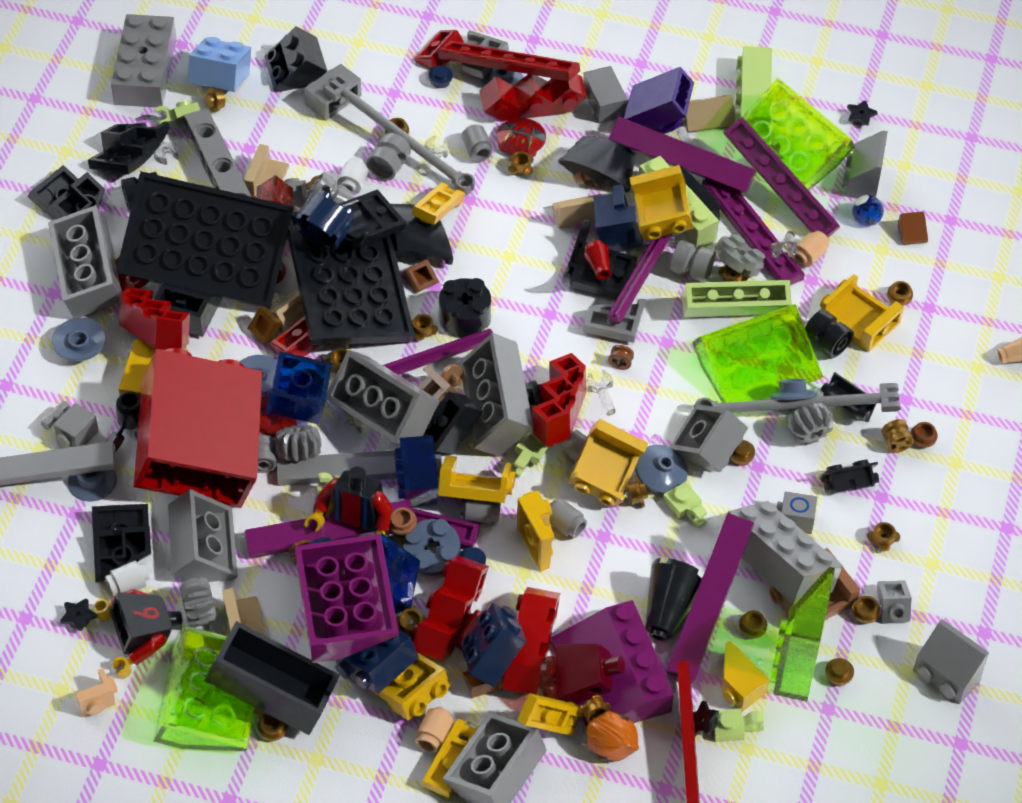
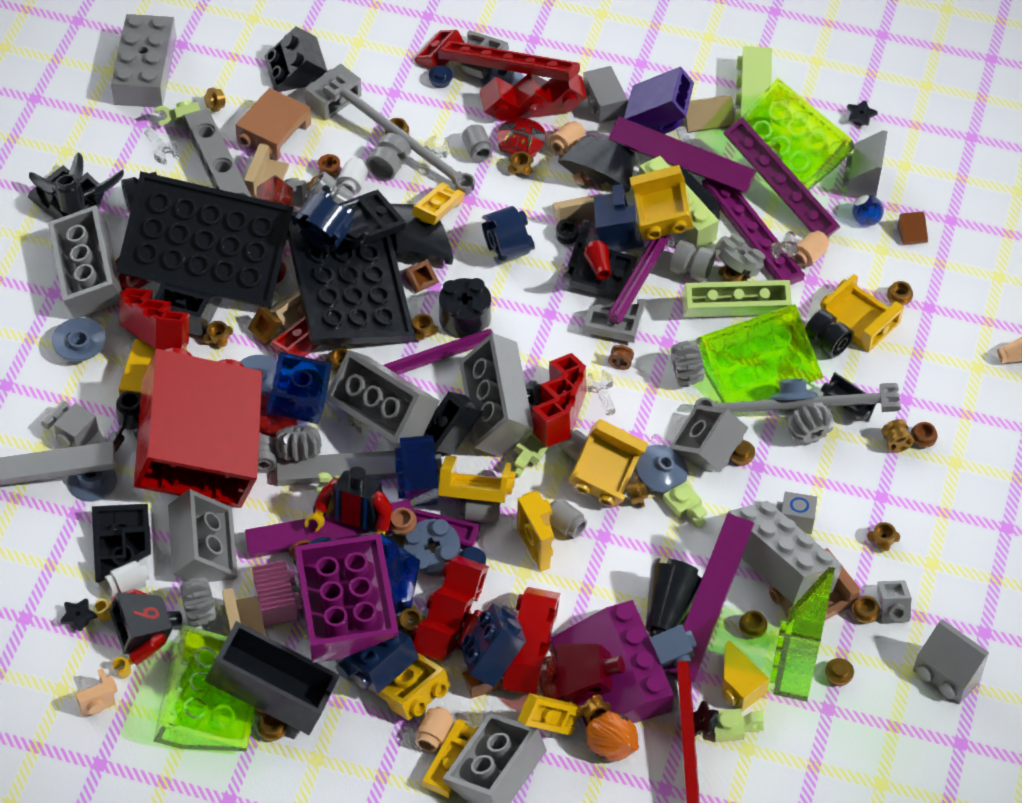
(69, 188): none -> black plant
(128, 146): black slope -> none
(218, 333): none -> pearl gold plate
(219, 64): light blue brick -> none
(272, 122): none -> nougat panel
(275, 593): none -> bright pink brick
(329, 159): none -> dark orange bush
(439, 385): medium nougat hips -> none
(507, 234): none -> dark blue brick
(566, 137): none -> light nougat brick
(566, 237): none -> black bush
(674, 646): none -> sand blue brick
(687, 363): none -> light grey gear
(839, 477): black hinge -> none

